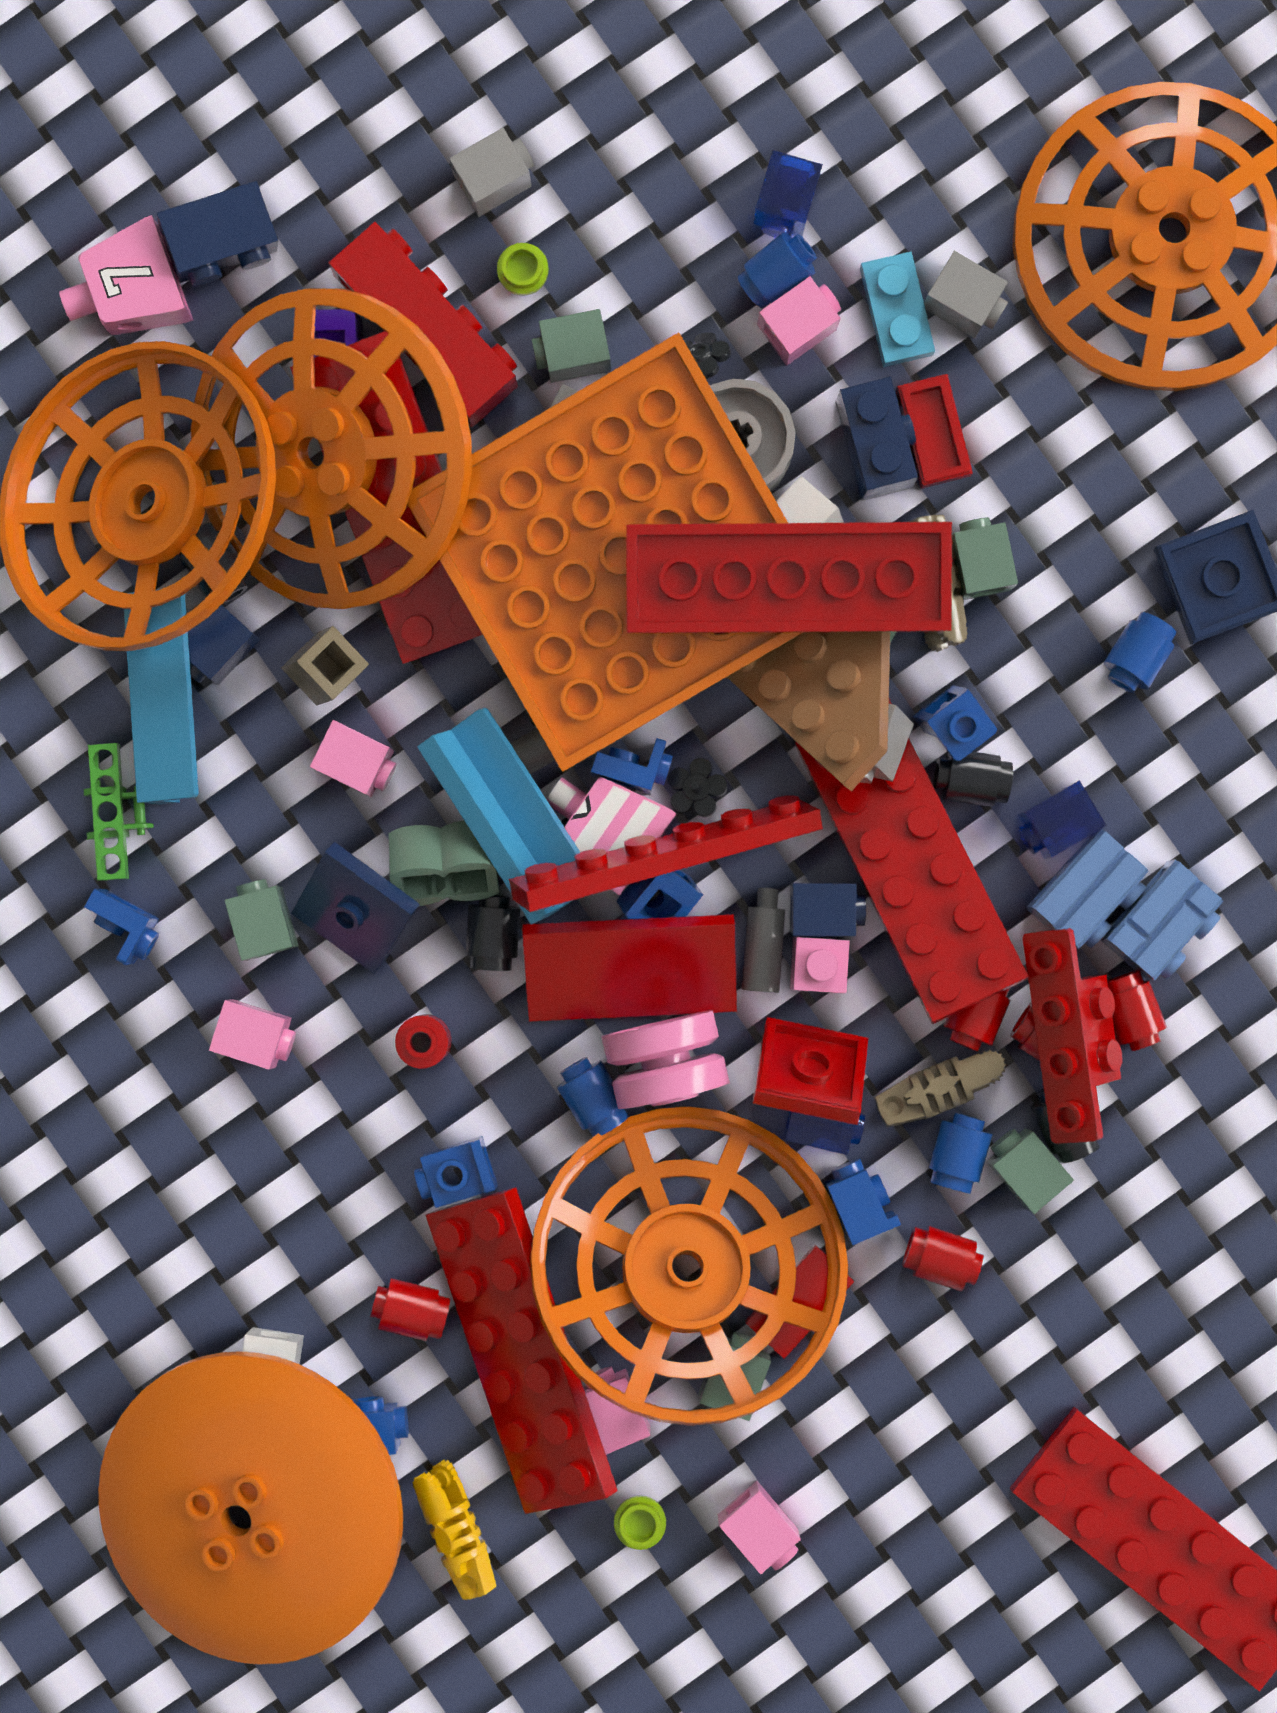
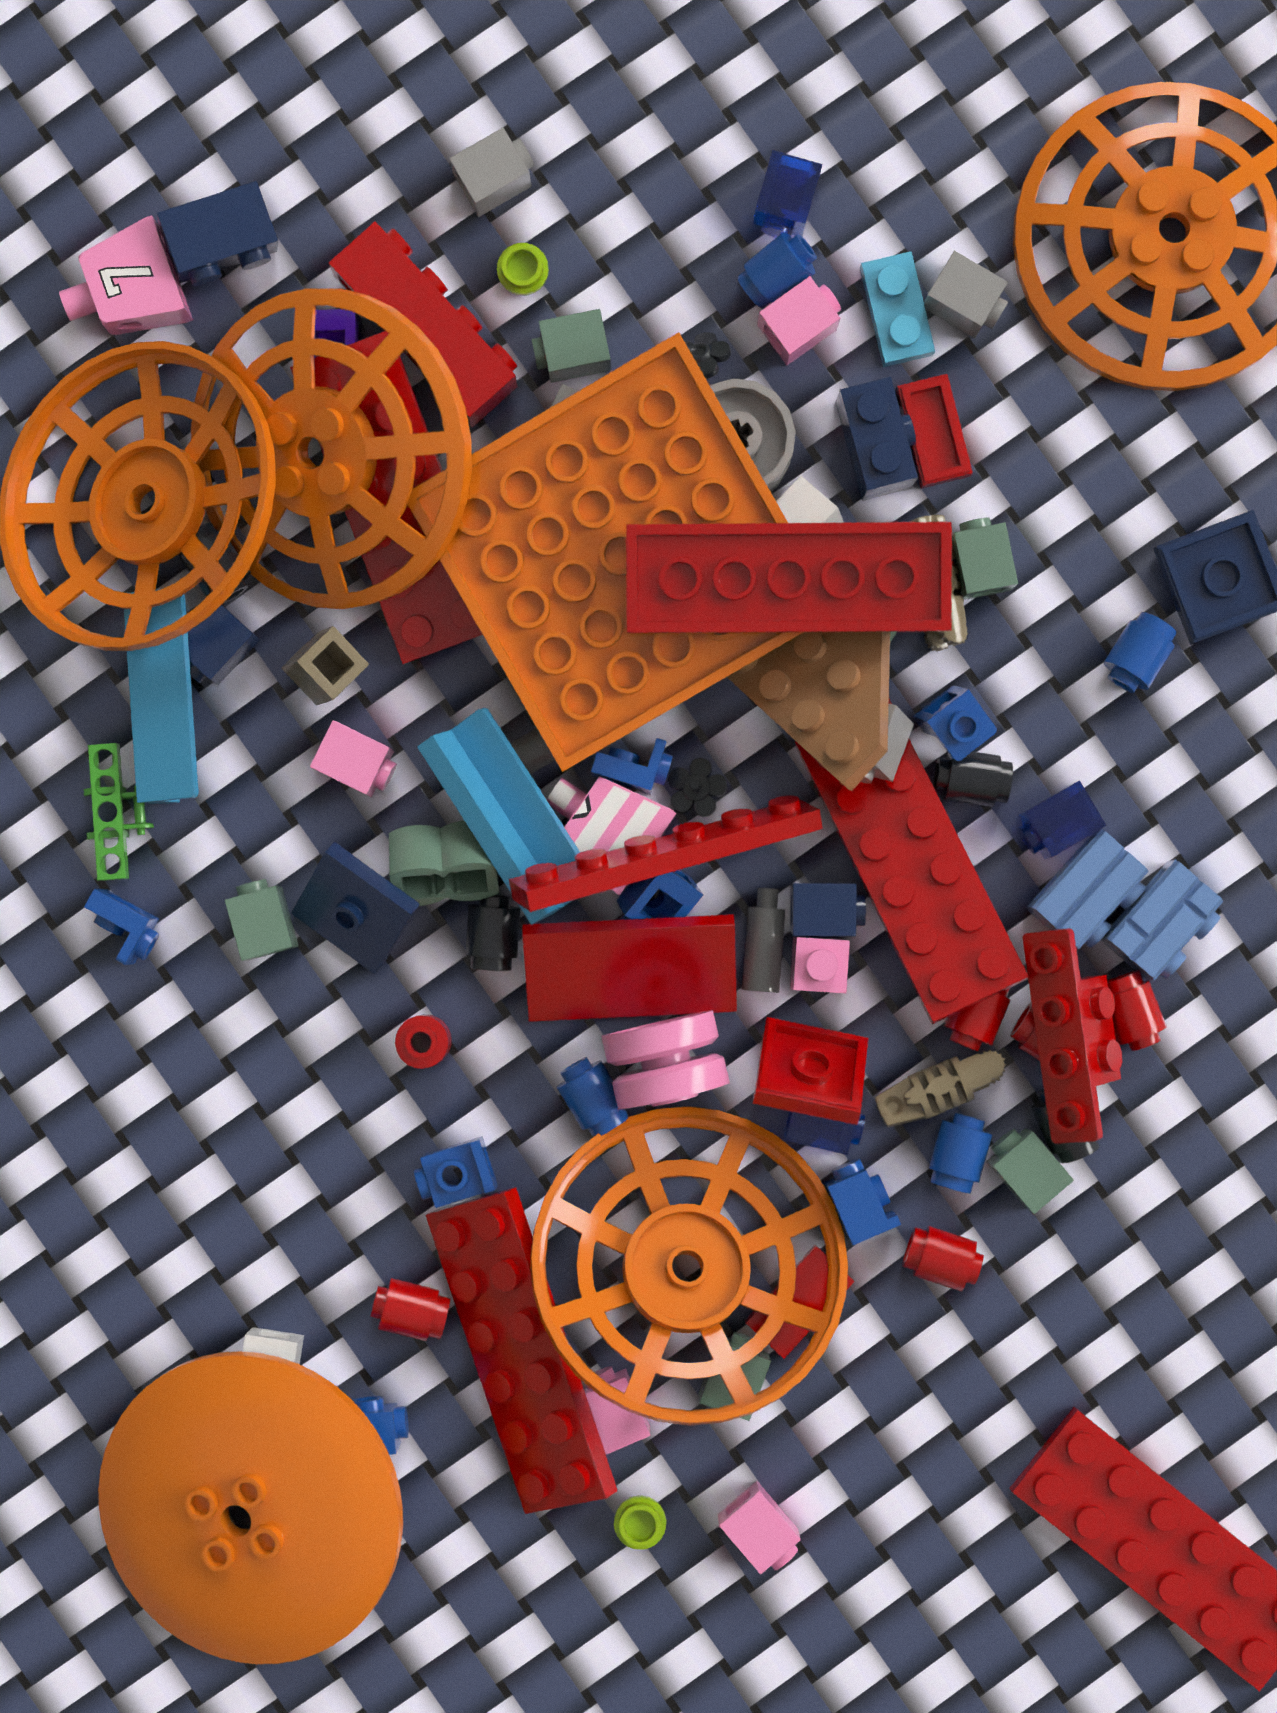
(252, 1034): bright pink brick -> none
(454, 1529): yellow hinge -> none

